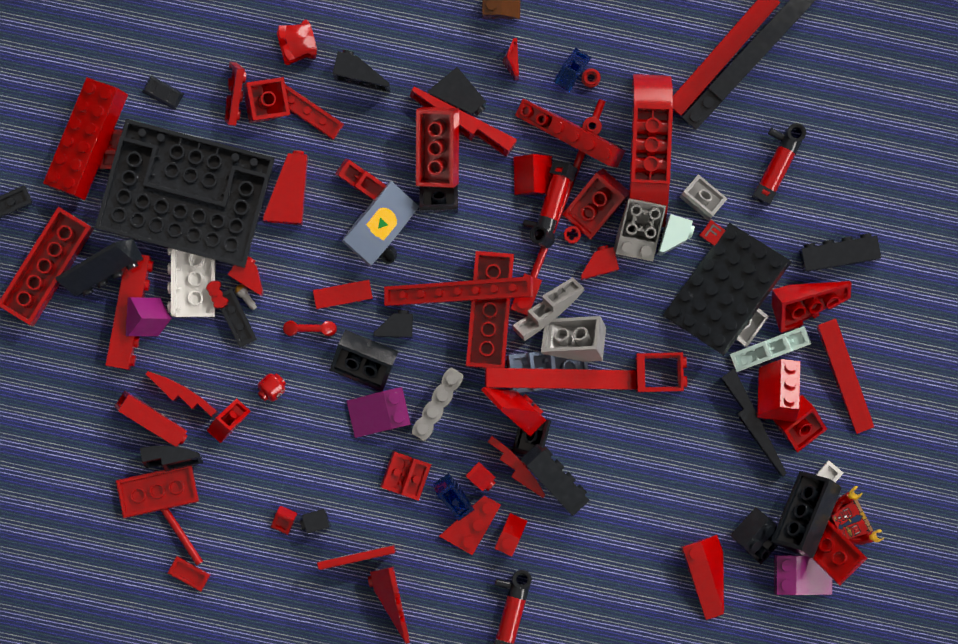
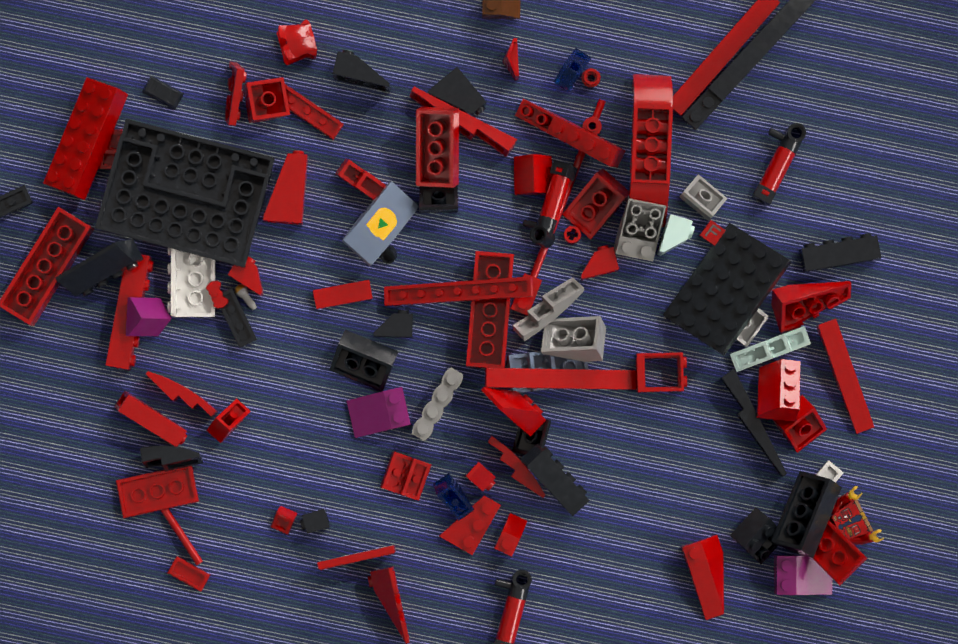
(271, 387): red head -> none
(328, 328): red bar -> none

